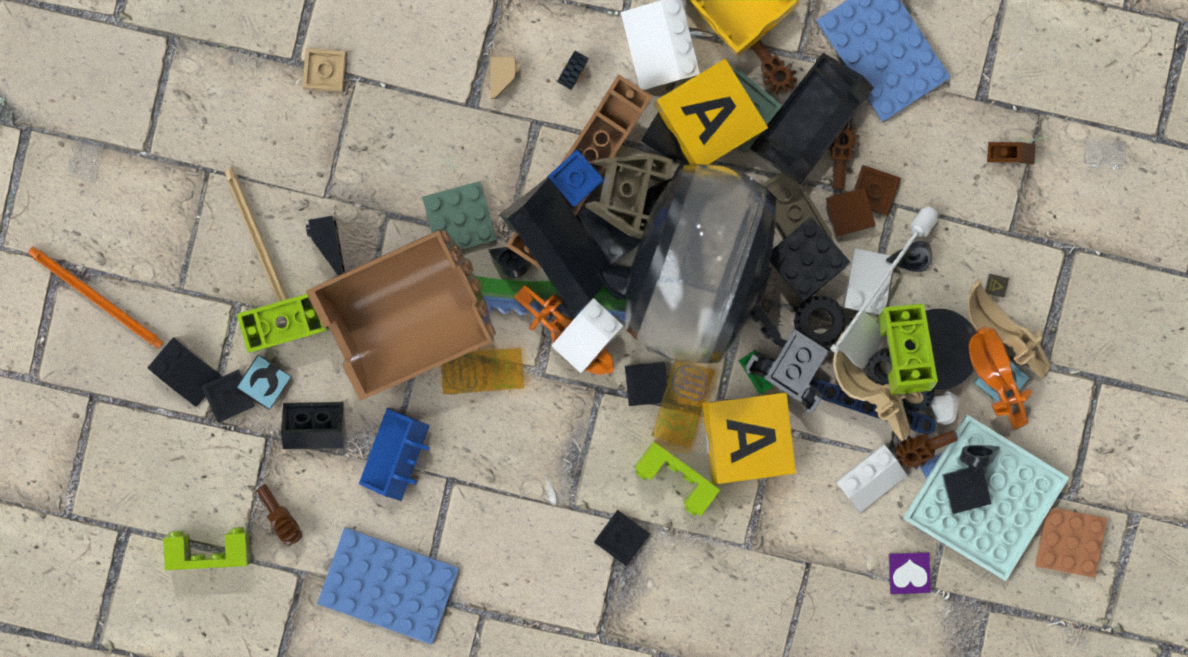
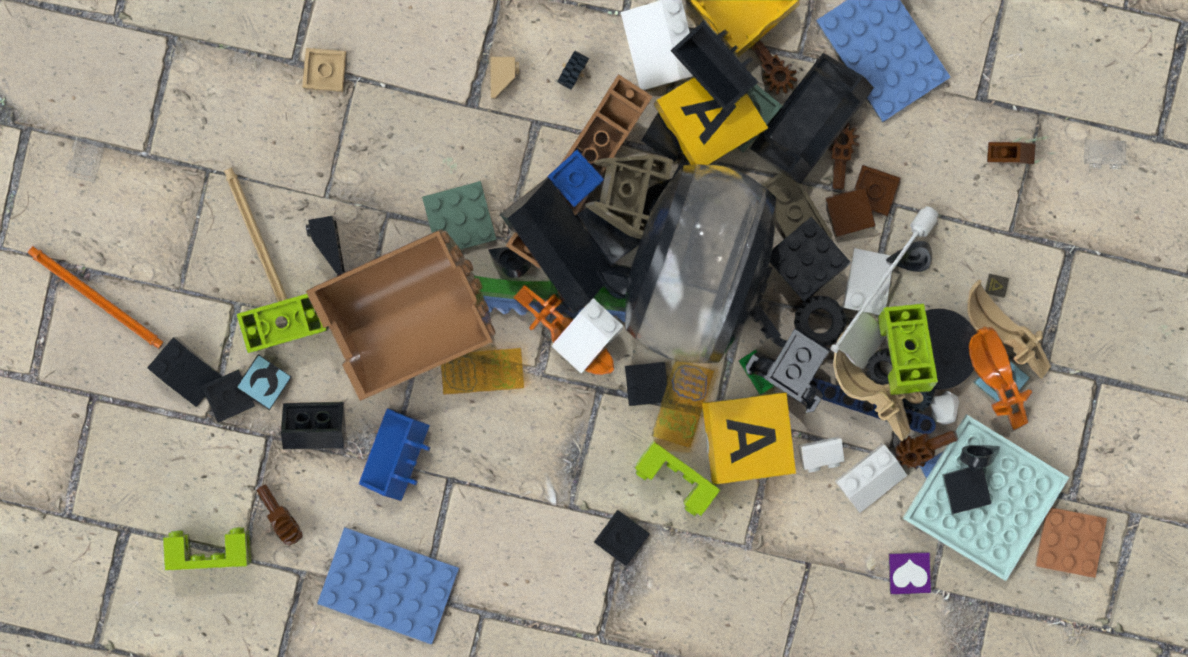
(715, 65): none -> black piece
(821, 453): none -> white slope

